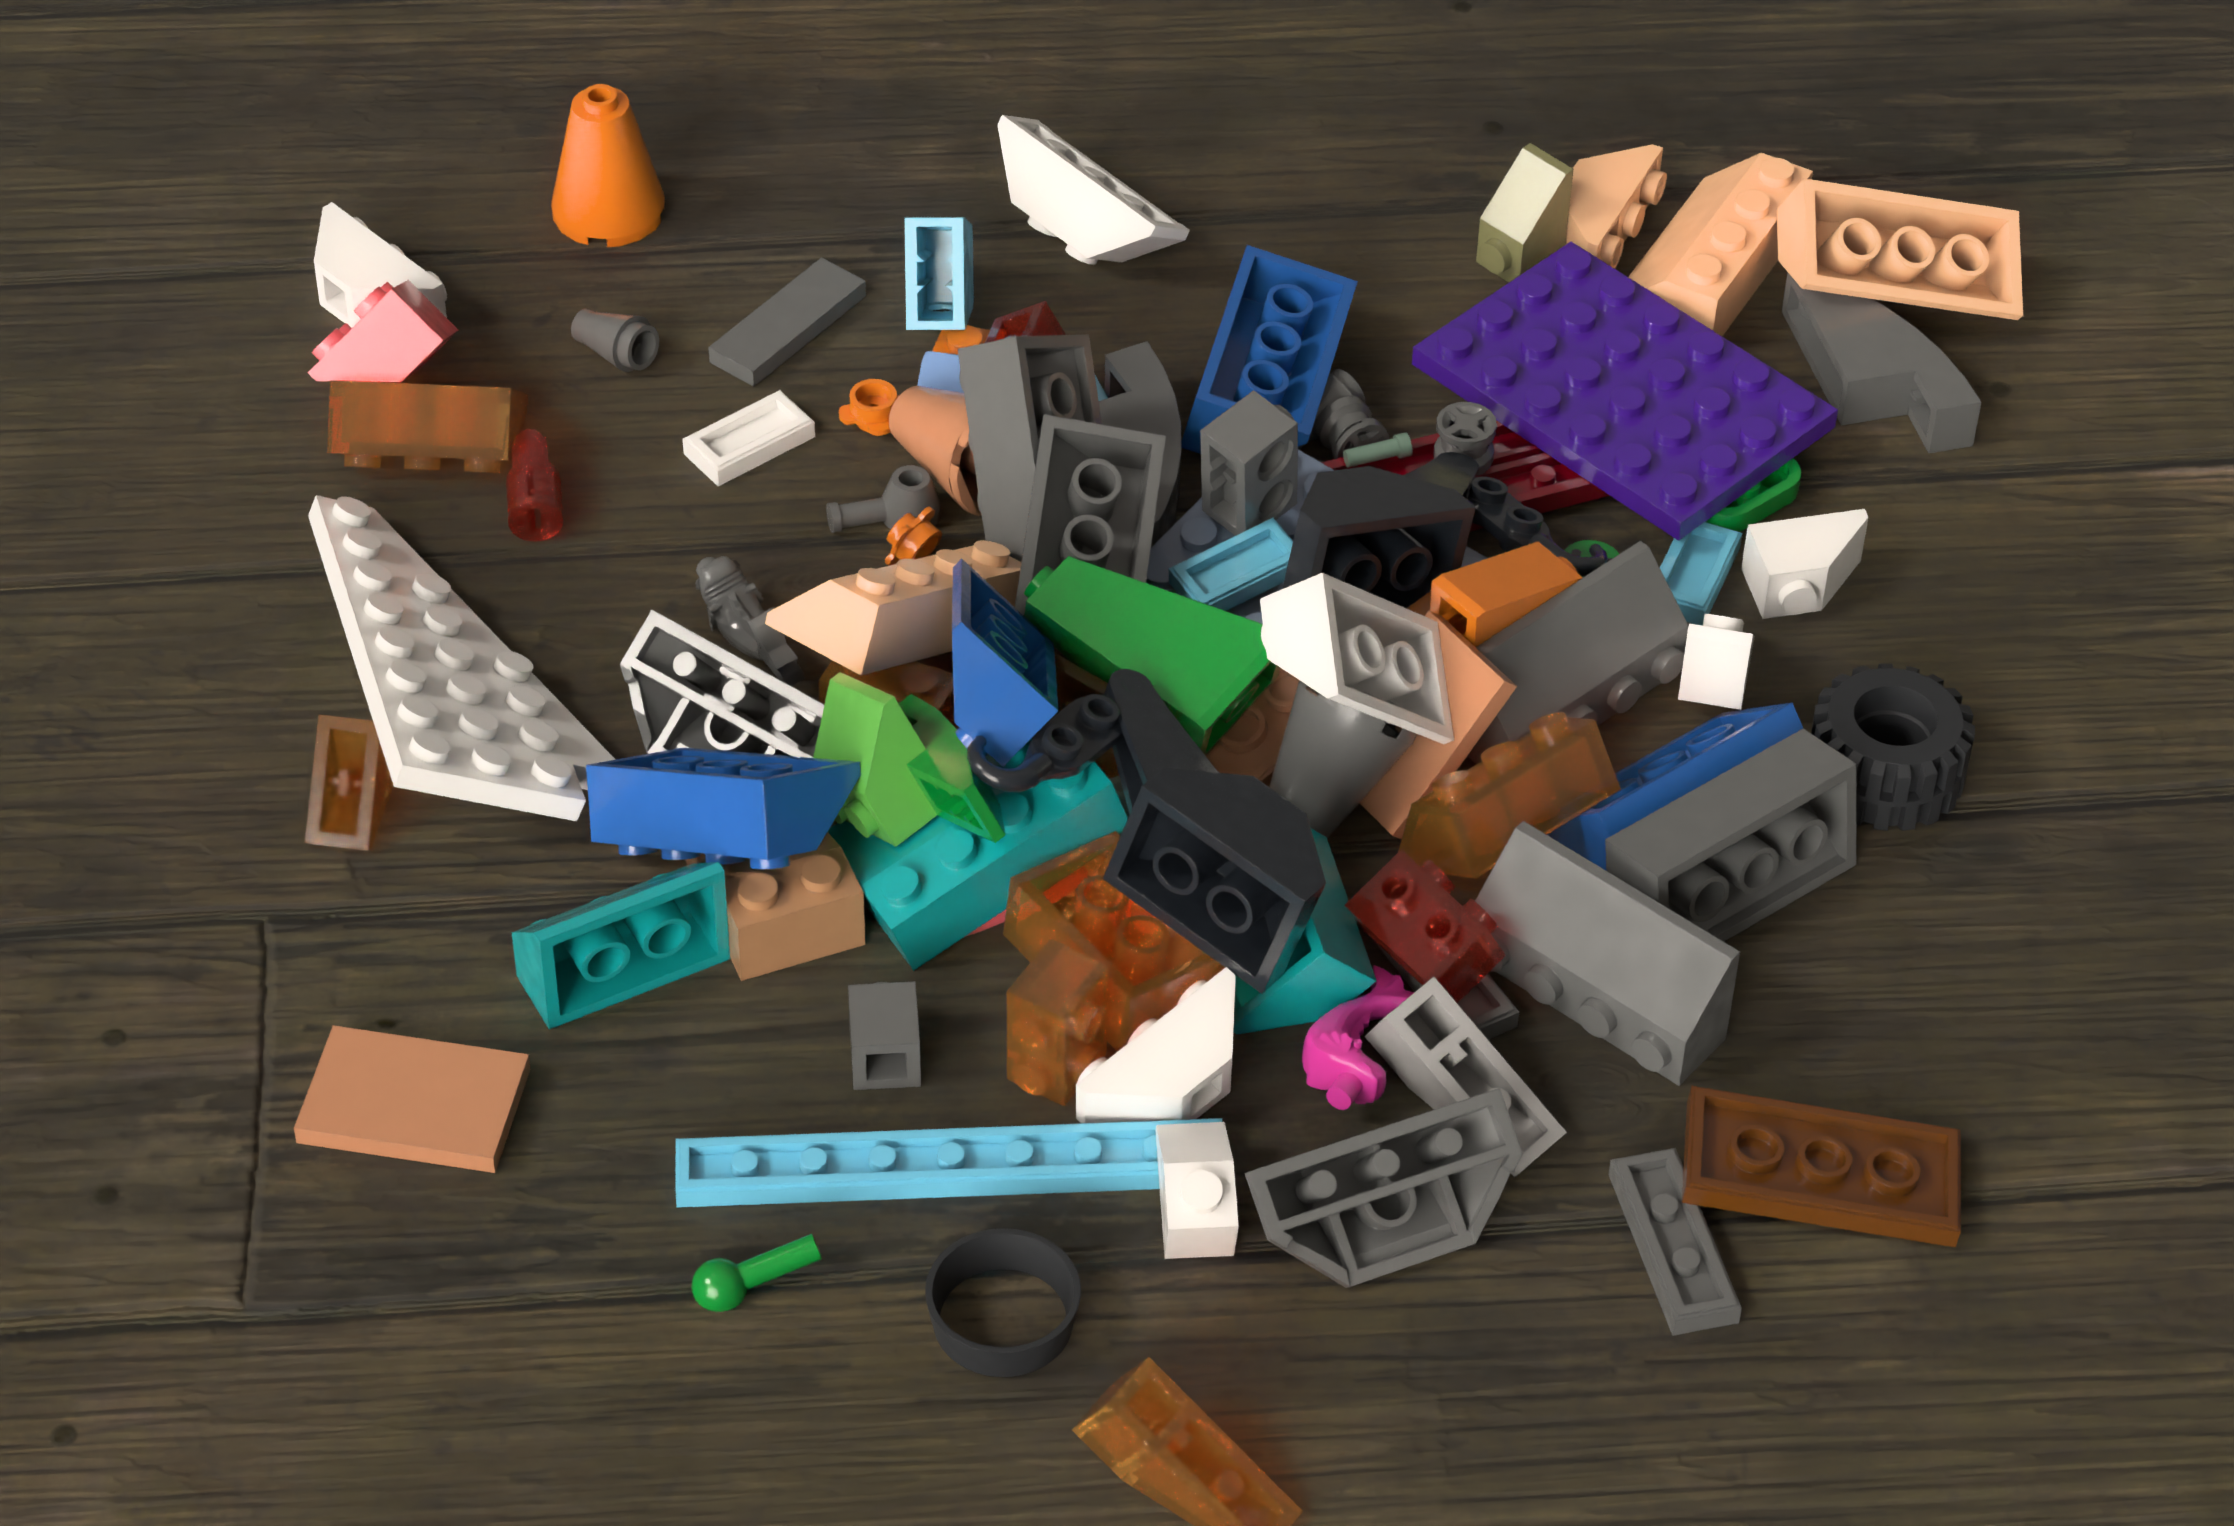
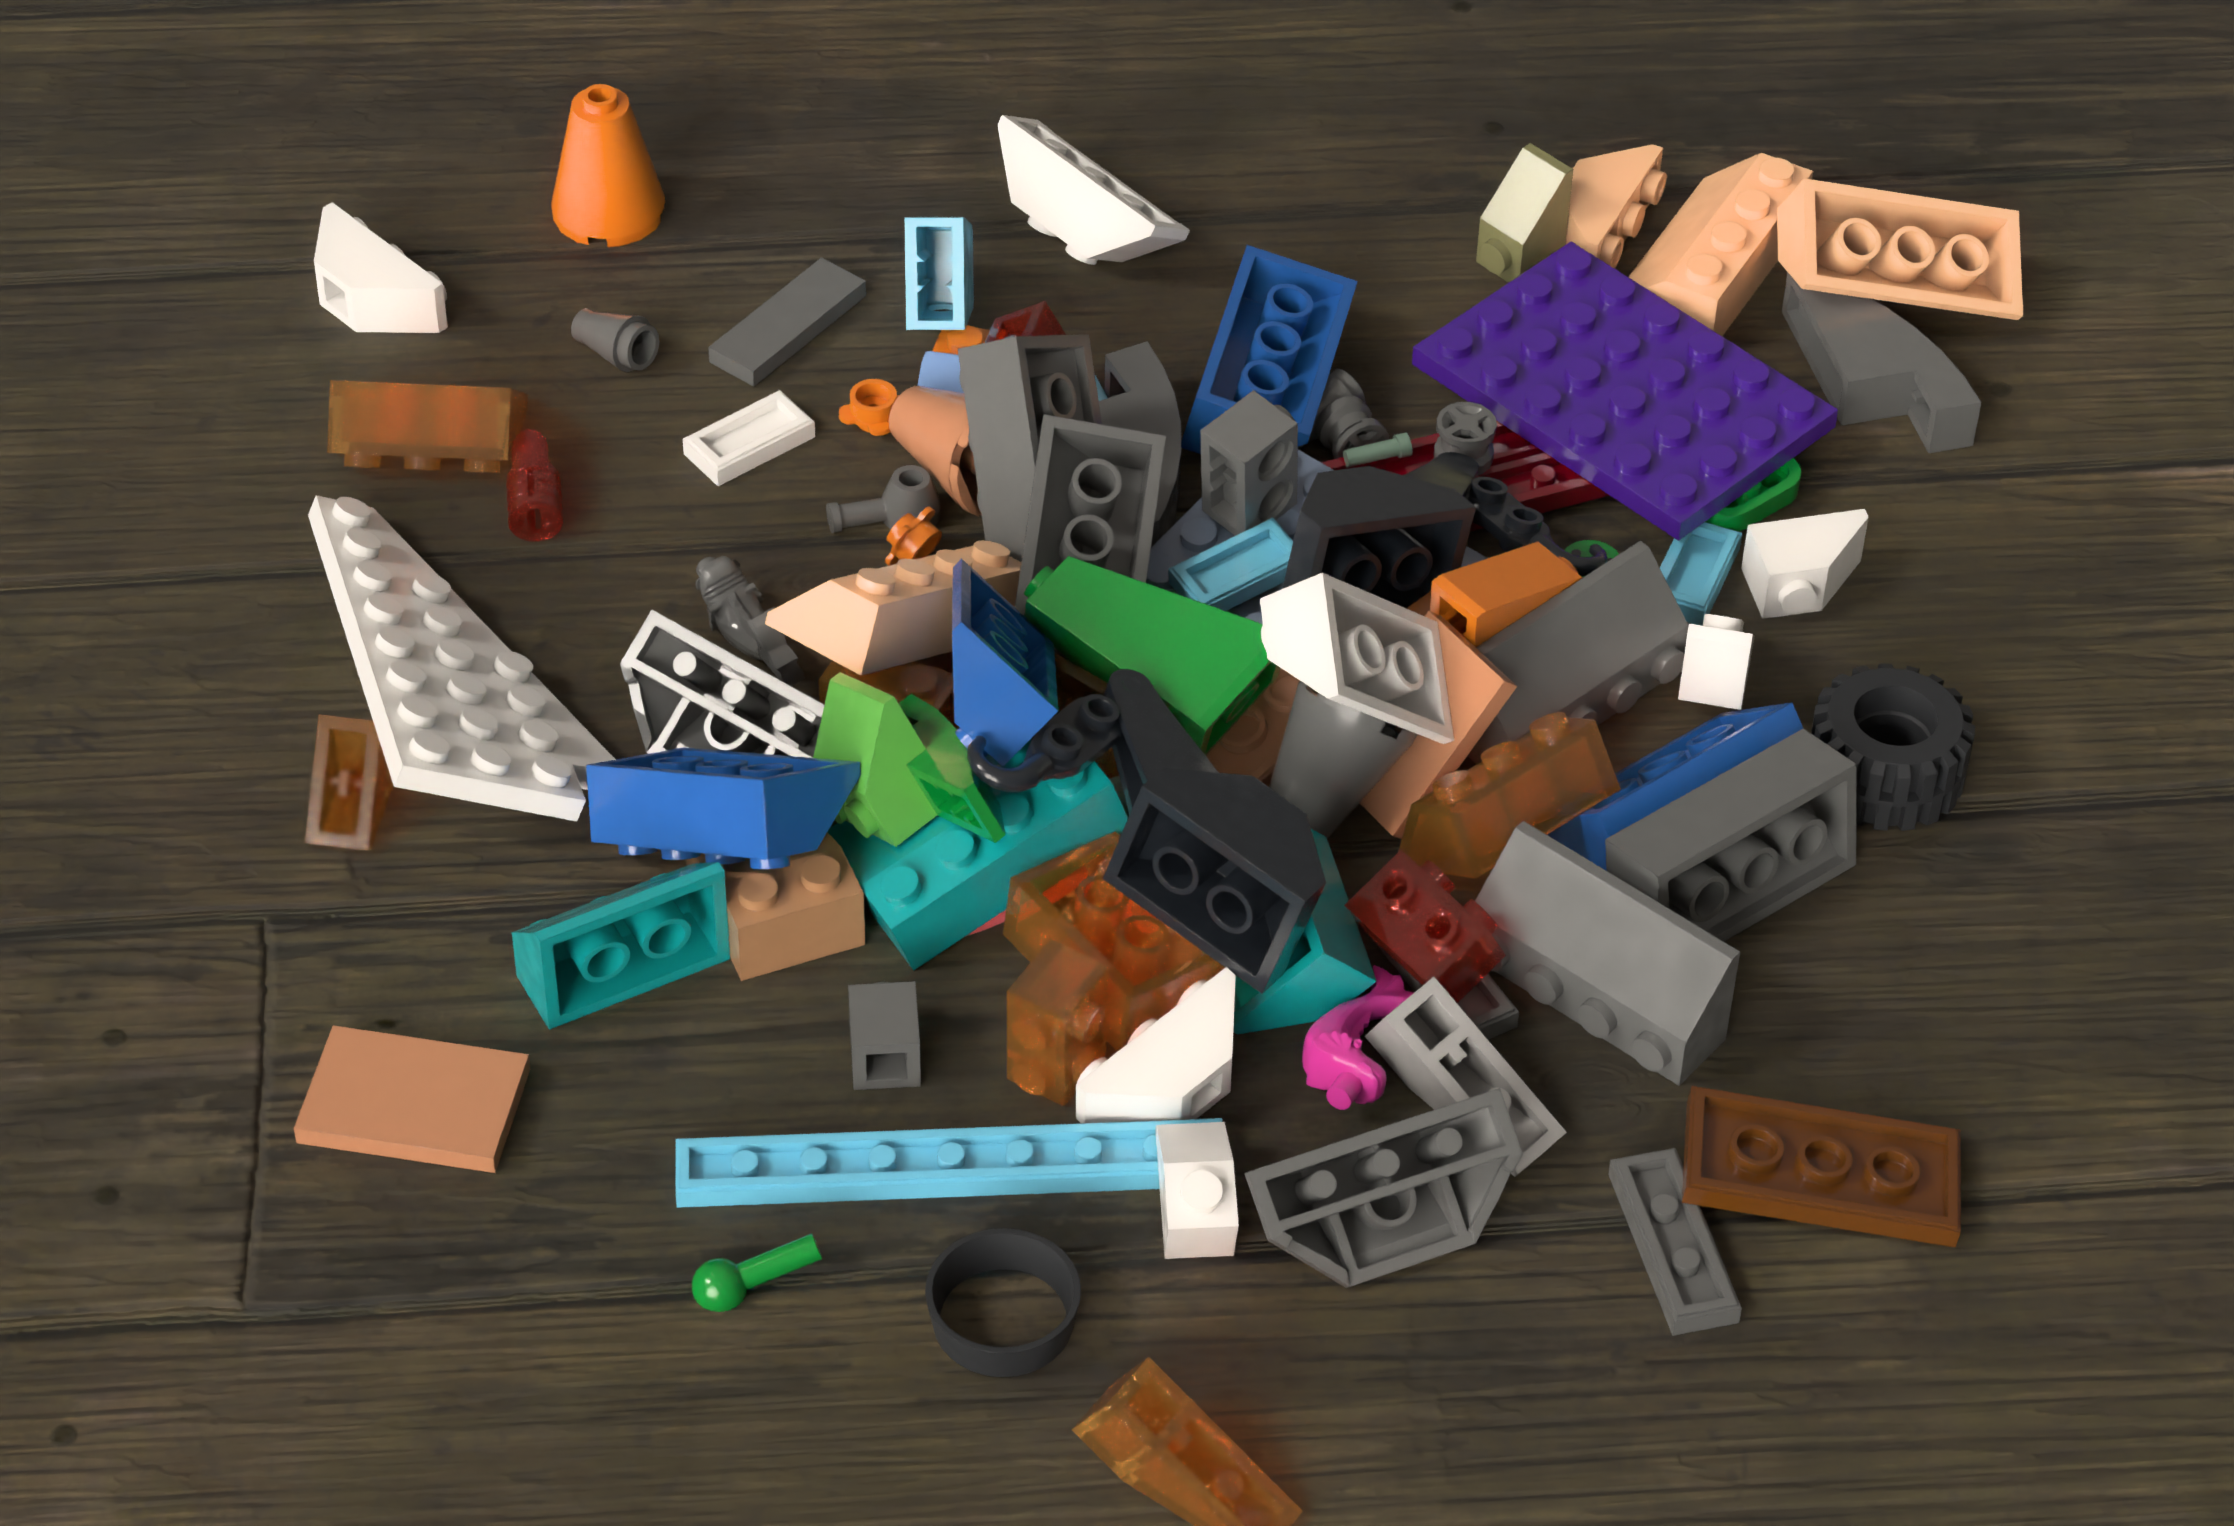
(390, 341): slope -> none

